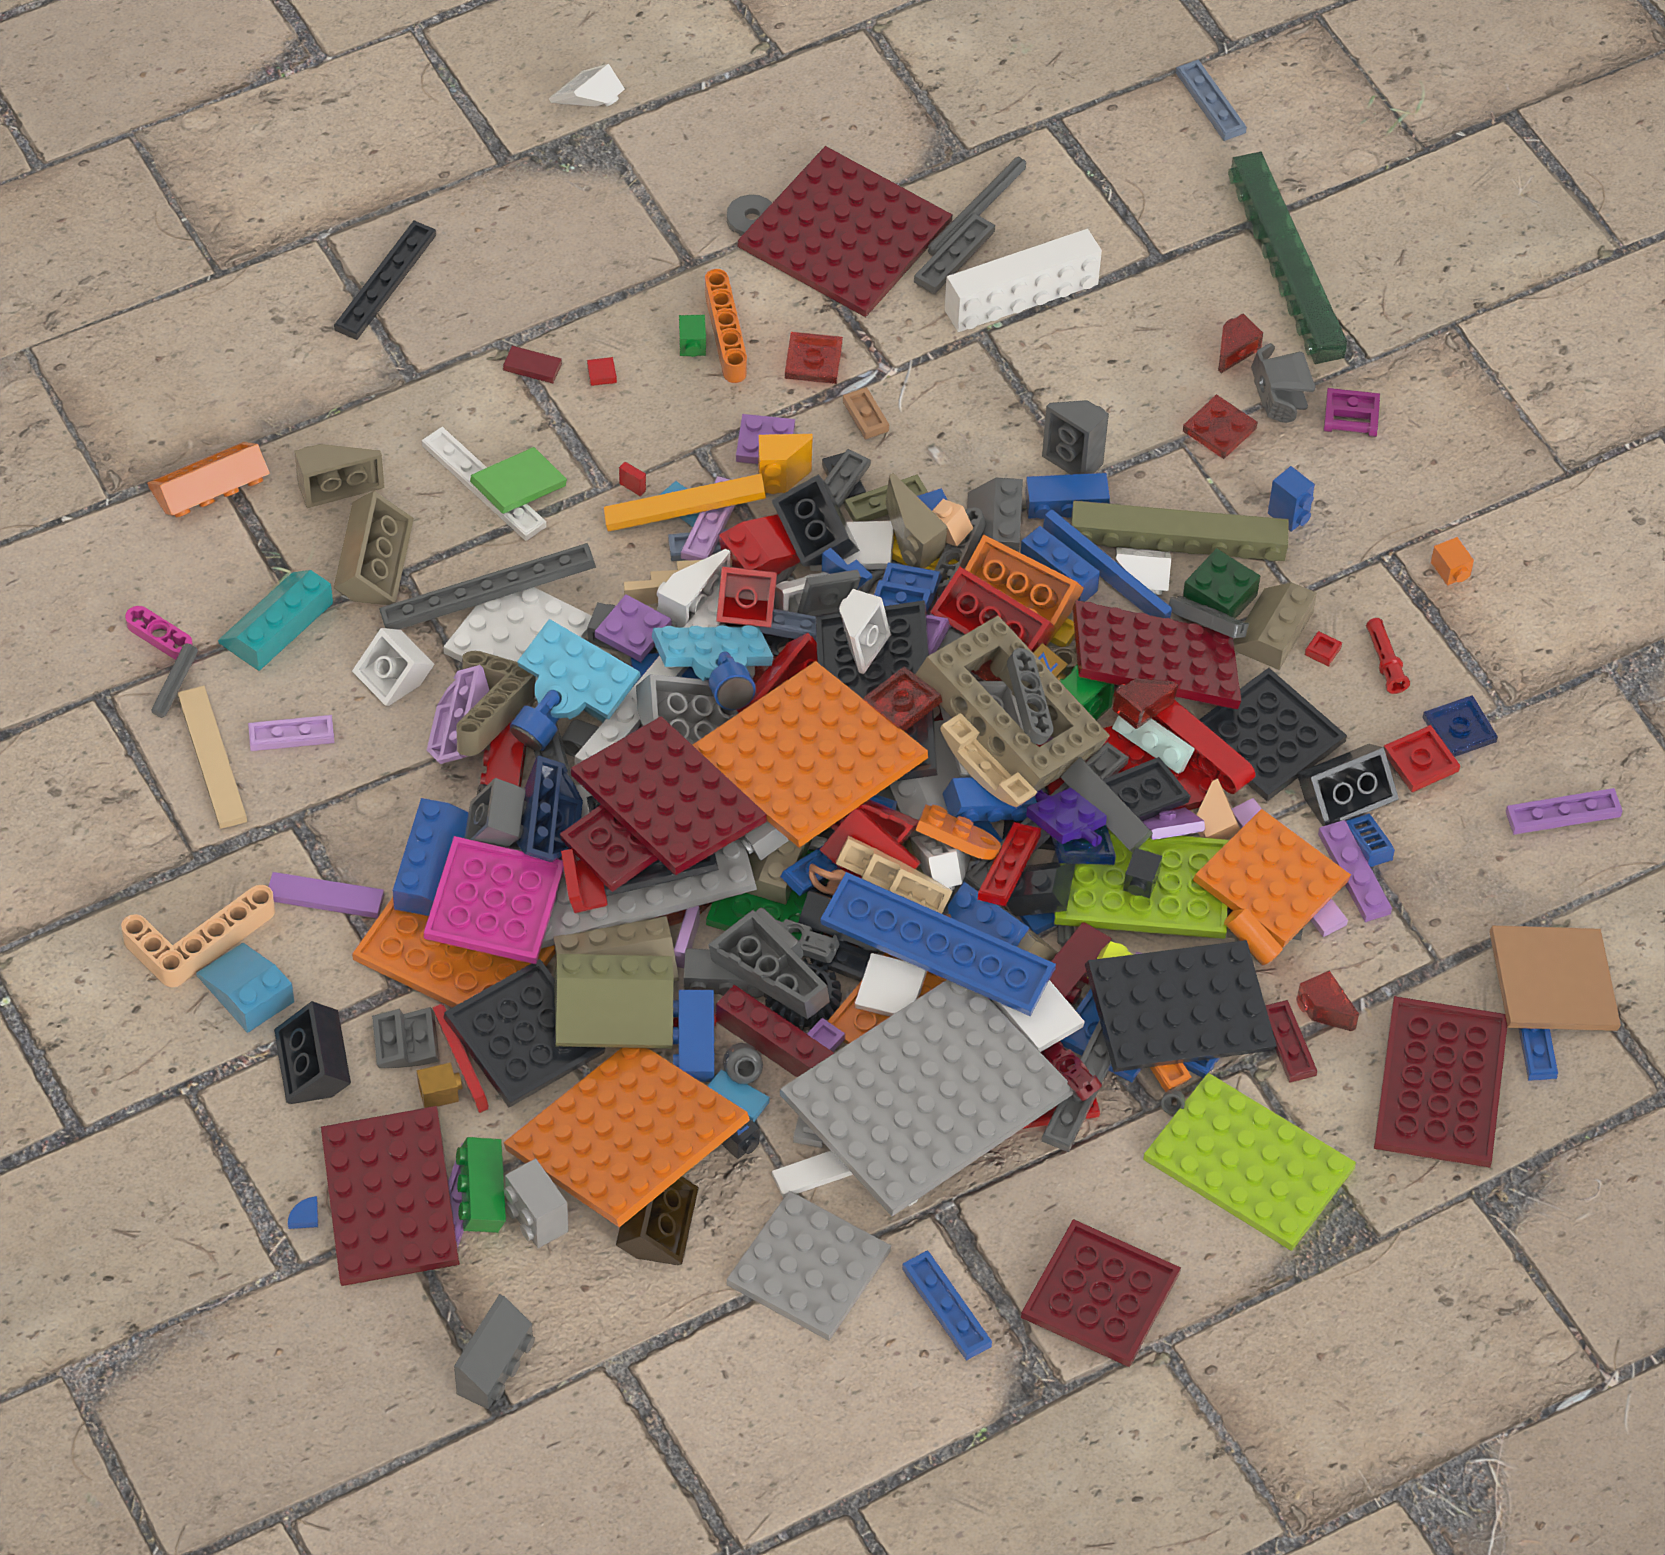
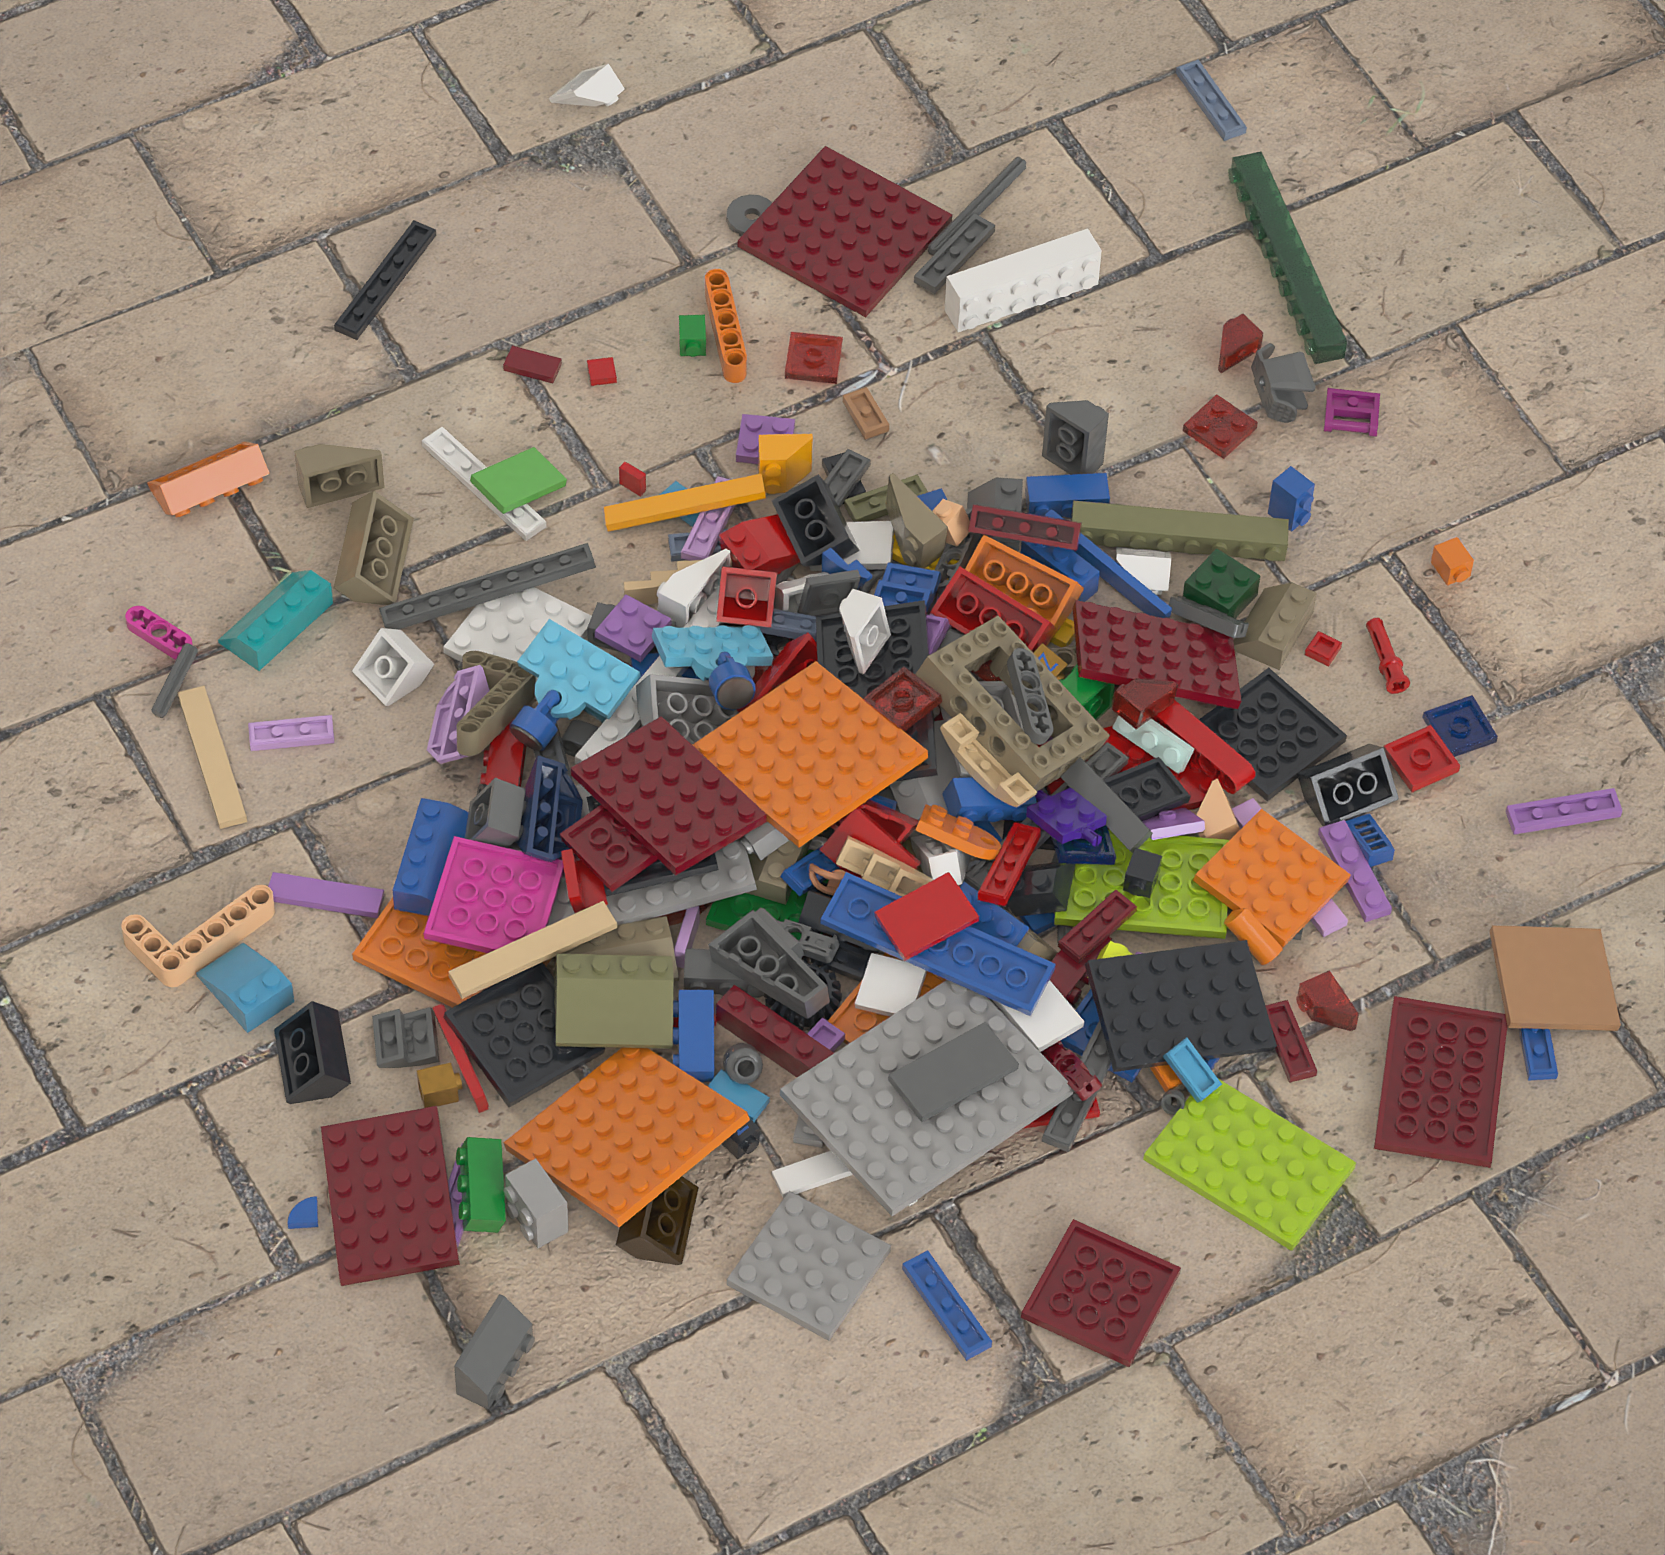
(532, 949): none -> tan tile
(926, 916): none -> red tile
(953, 1071): none -> dark grey tile
(1025, 527): none -> dark red brick
(1097, 926): none -> dark red tile
(1192, 1070): none -> dark azure tile

